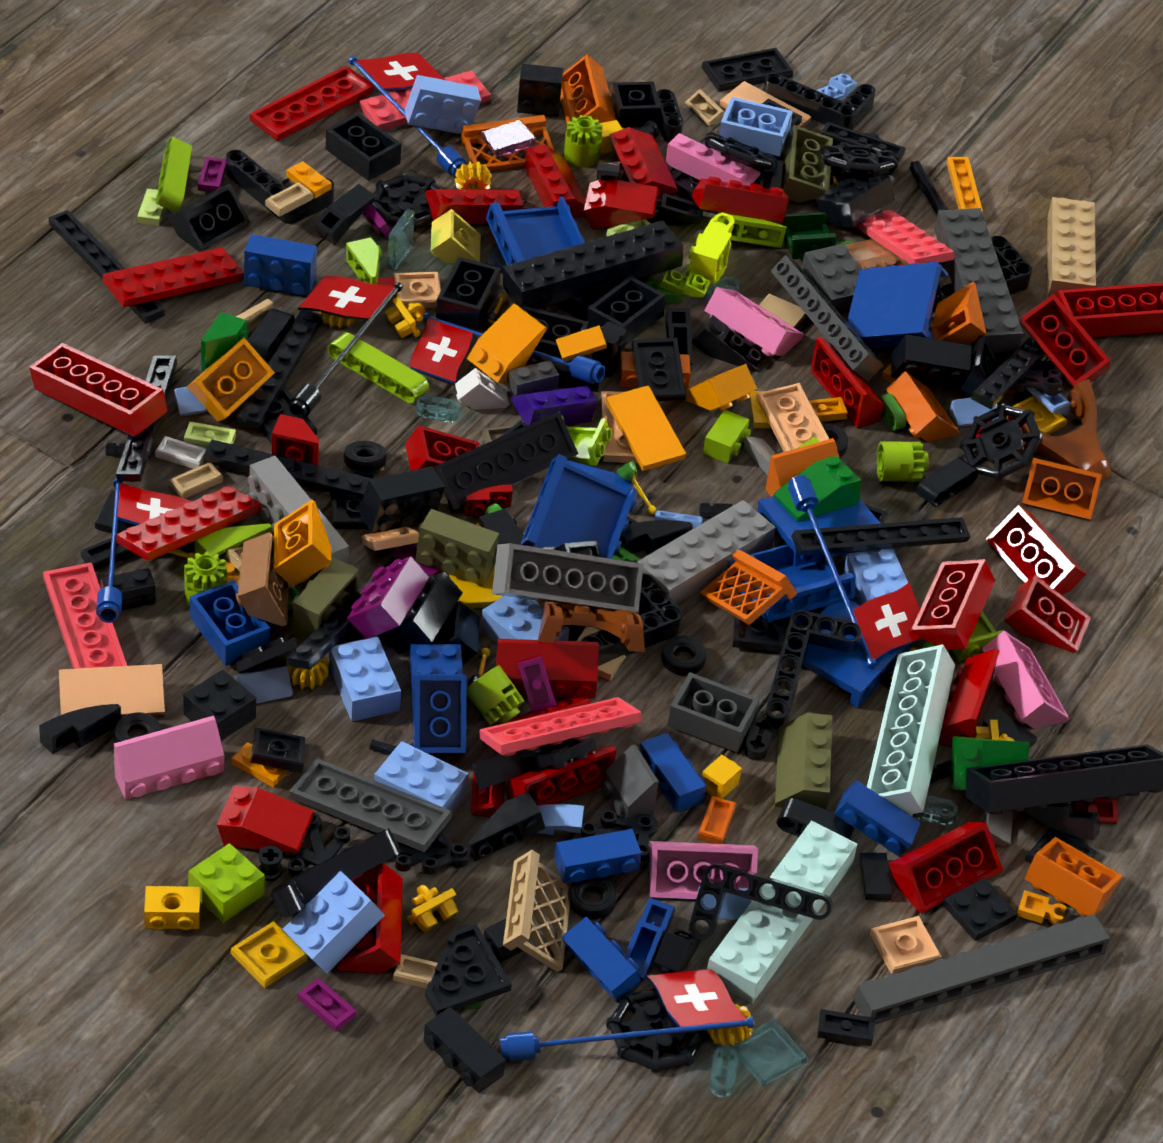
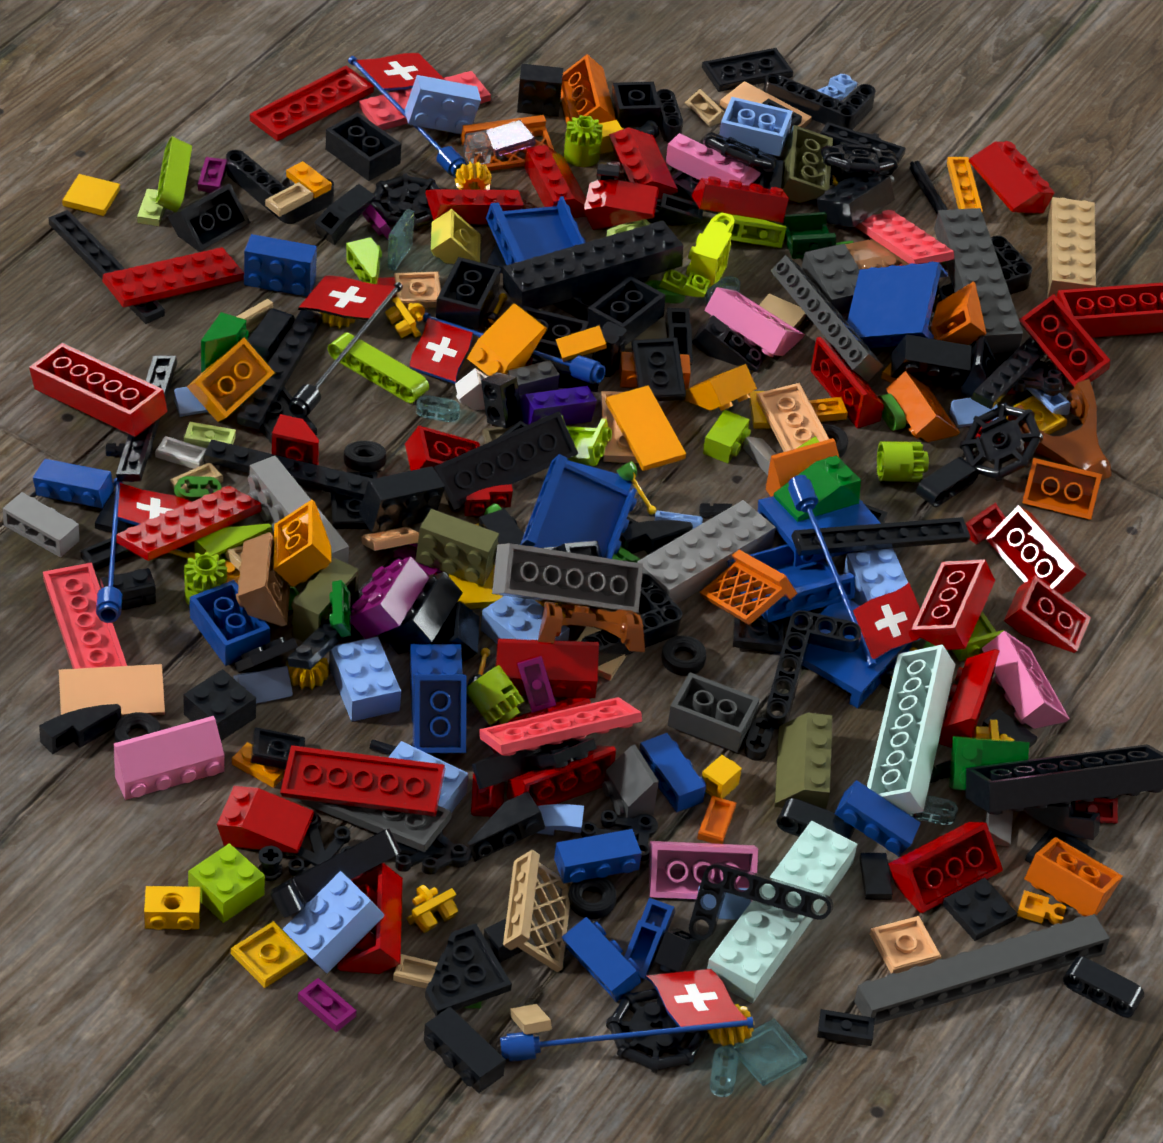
(41, 524): none -> light grey brick
(73, 483): none -> blue brick
(91, 194): none -> yellow tile
(198, 483): none -> bright green beam
(341, 615): none -> green plate
(363, 780): none -> red plate
(477, 147): none -> clear brick
(501, 400): none -> black brick
(531, 1019): none -> tan tile
(984, 523): none -> red slope
(1012, 178): none -> red slope
(1103, 986): none -> black beam

